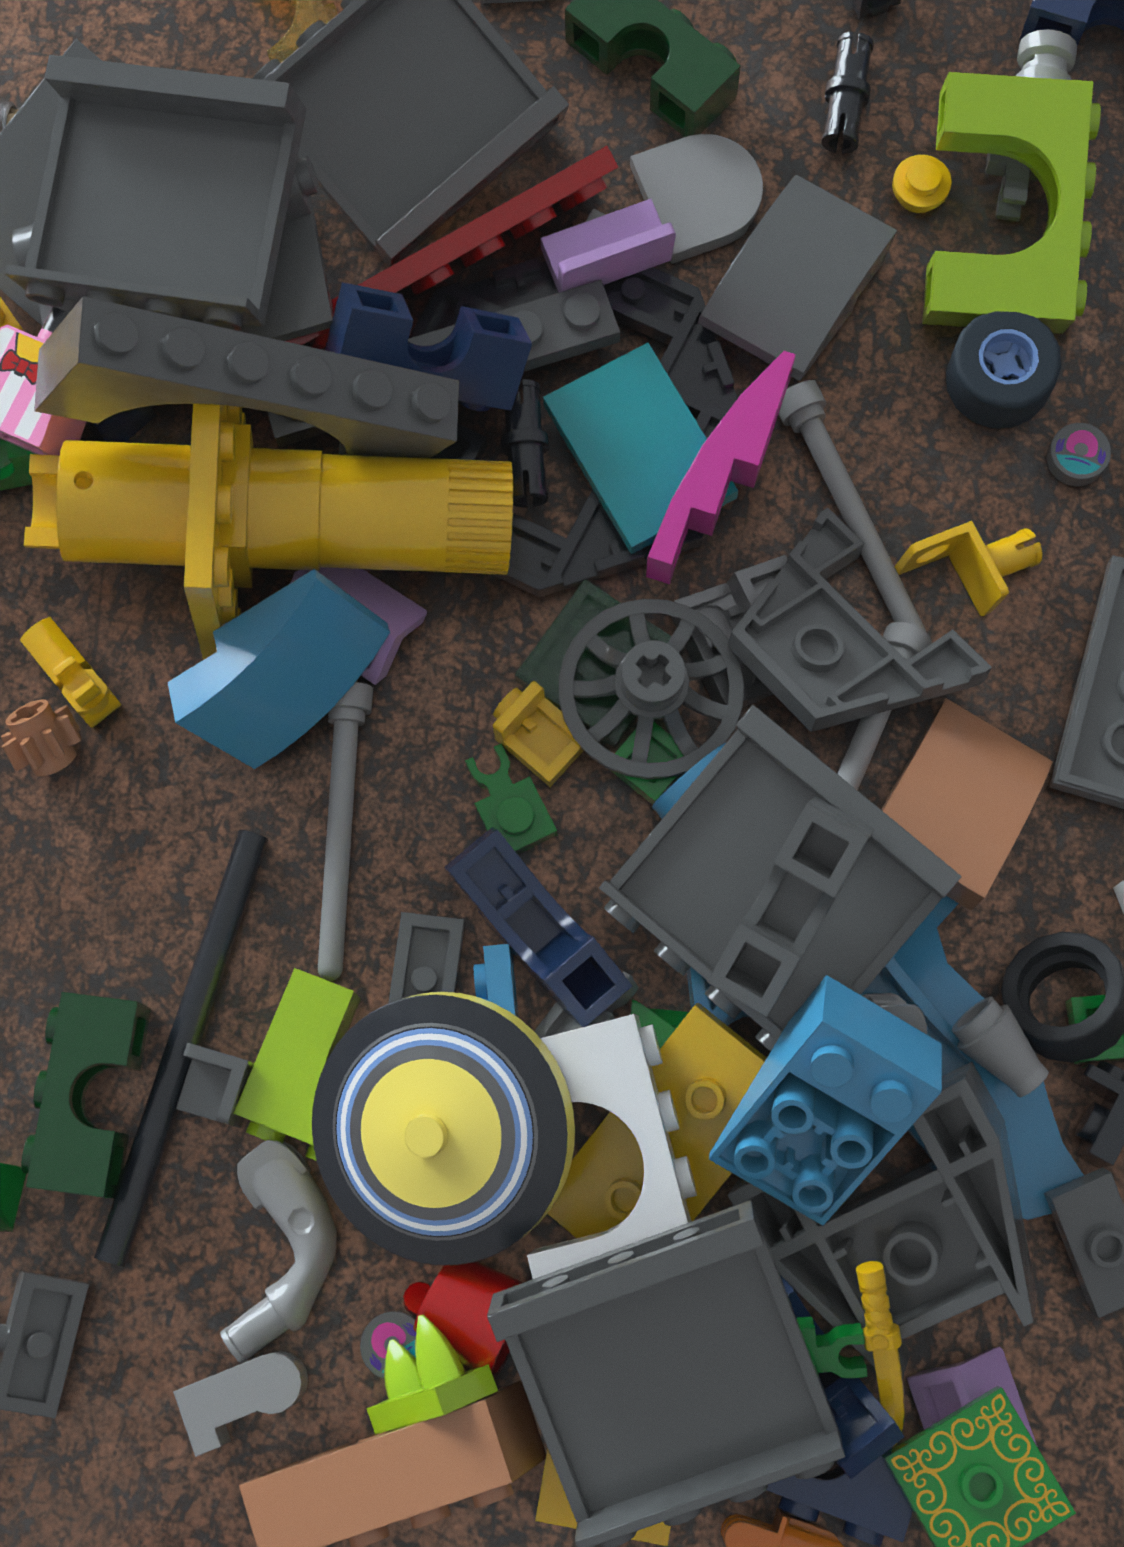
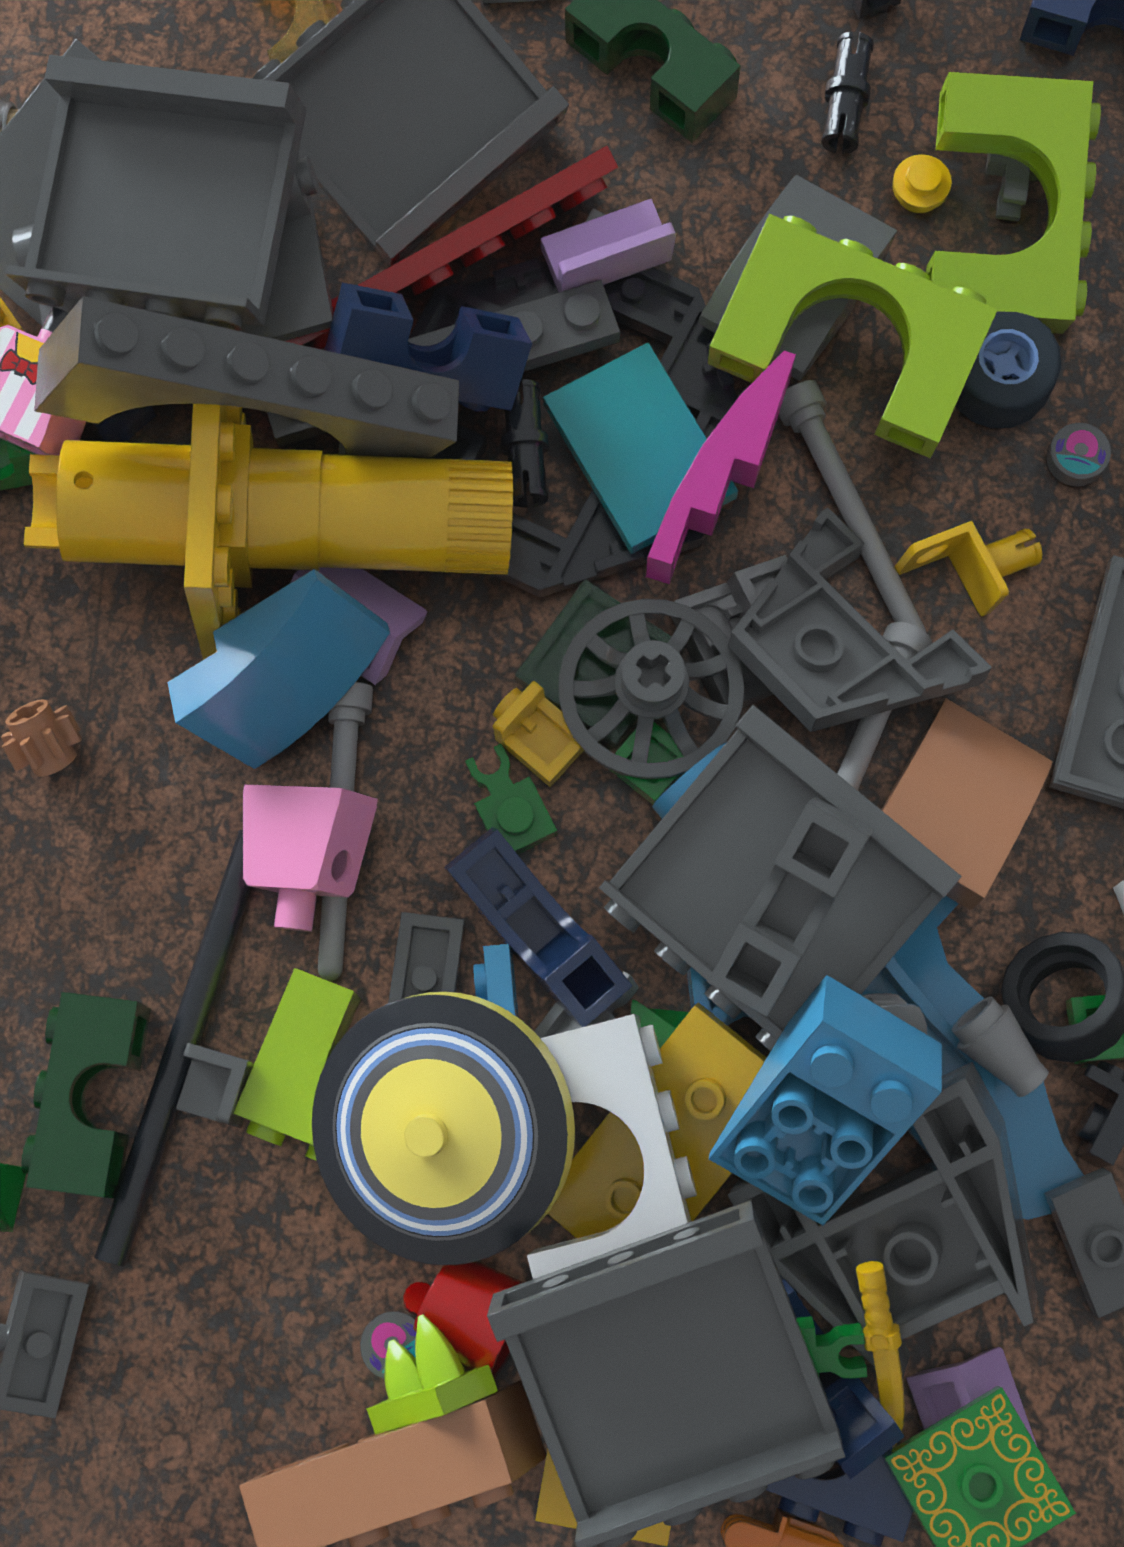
(70, 671): yellow bar -> none
(261, 1384): light grey leg -> none
(281, 1182): light grey piece -> none
(304, 845): none -> bright pink torso
(701, 187): light grey tile -> none
(799, 268): none -> lime arch
(1047, 55): light grey wheel -> none

